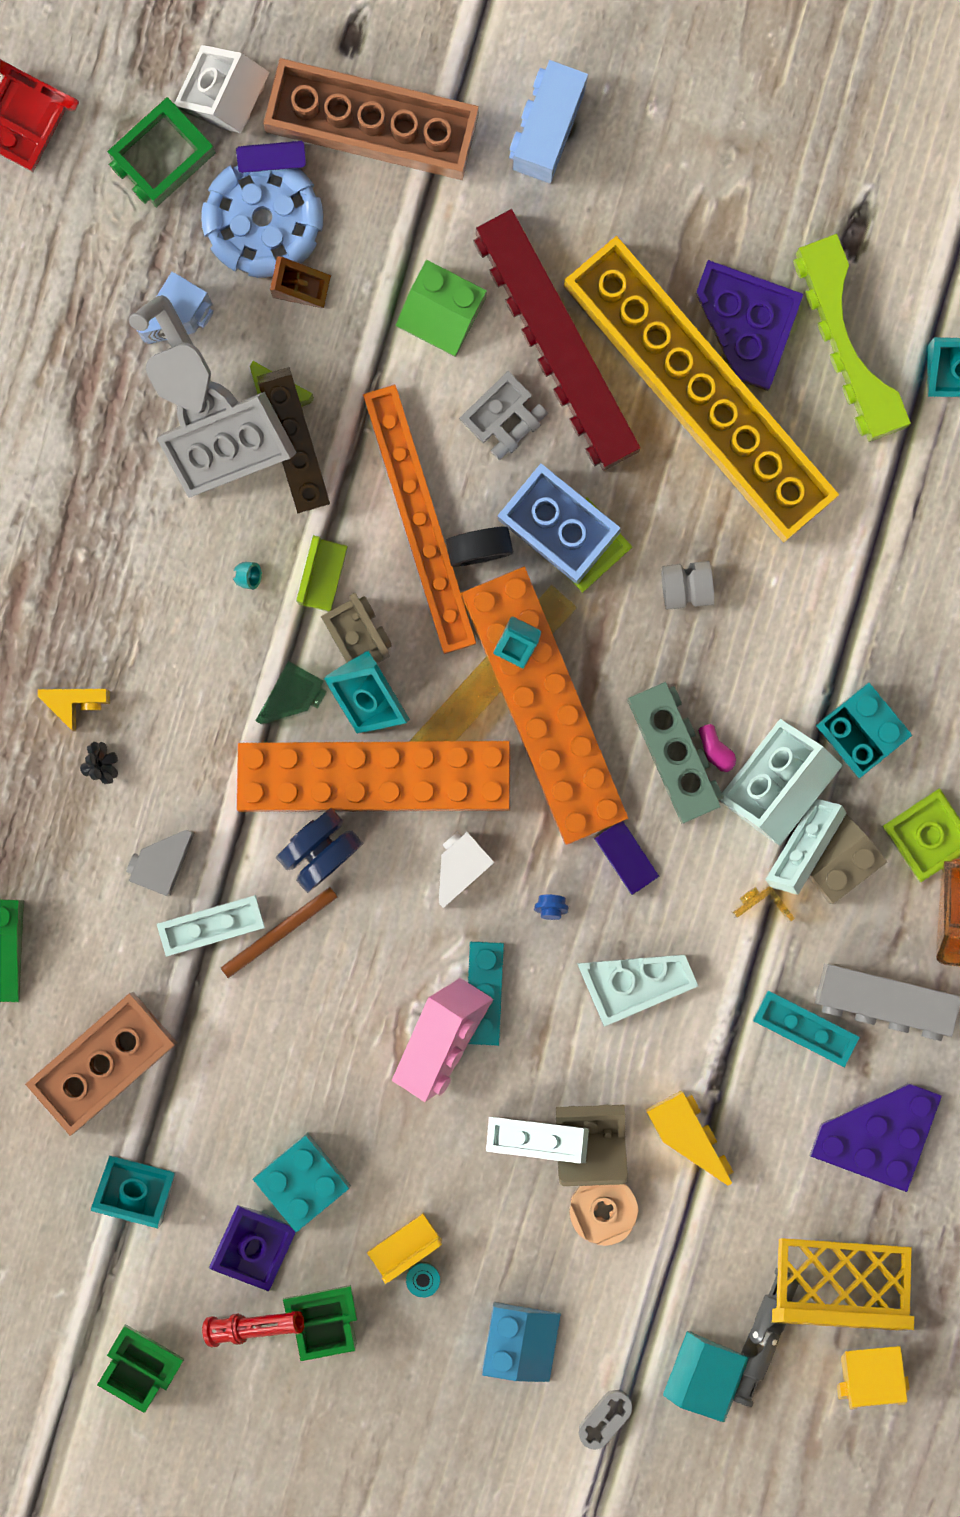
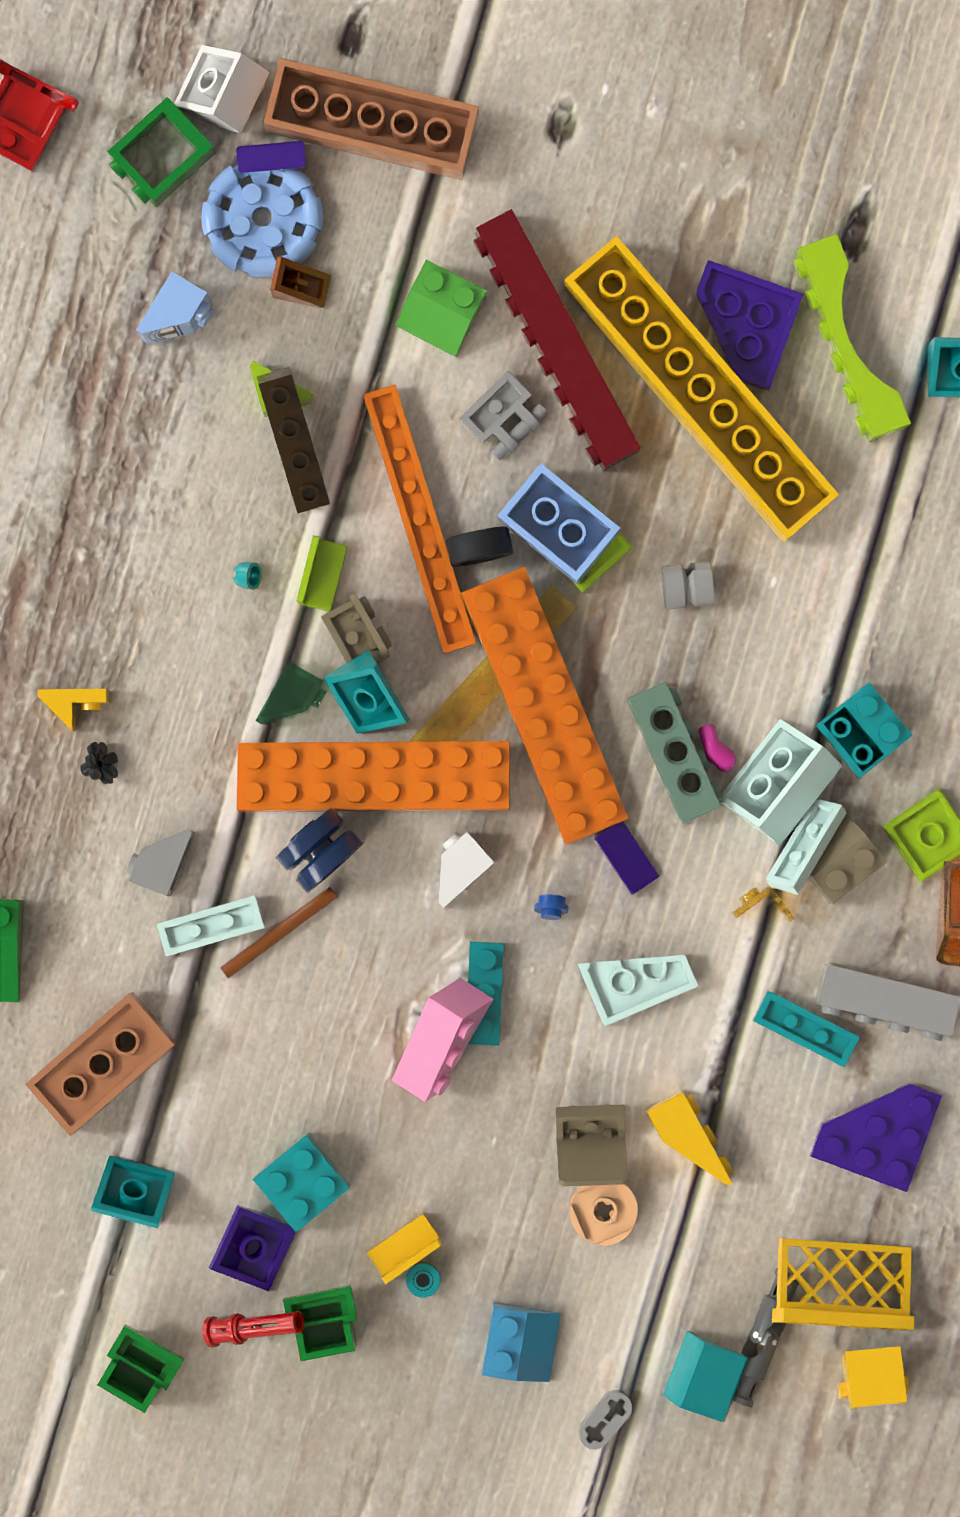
(216, 432): light grey plate -> none
(517, 642): teal slope -> none
(537, 1140): light aqua plate -> none
(548, 121): light blue brick -> none

